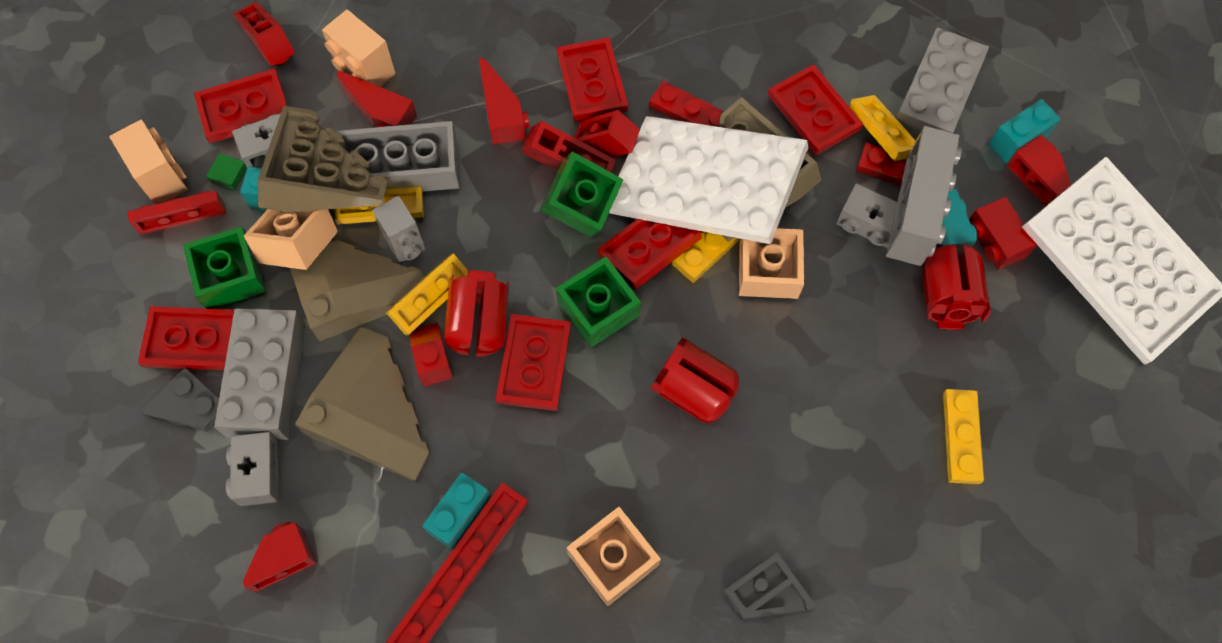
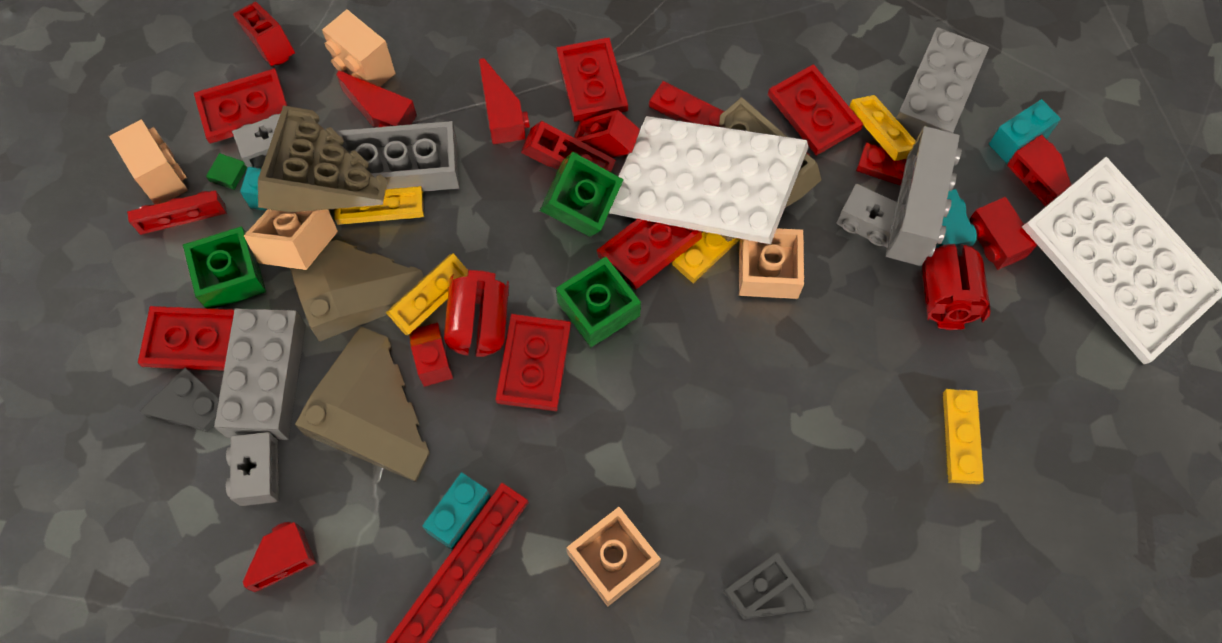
(399, 229): light grey brick -> none
(697, 382): red cylinder -> none

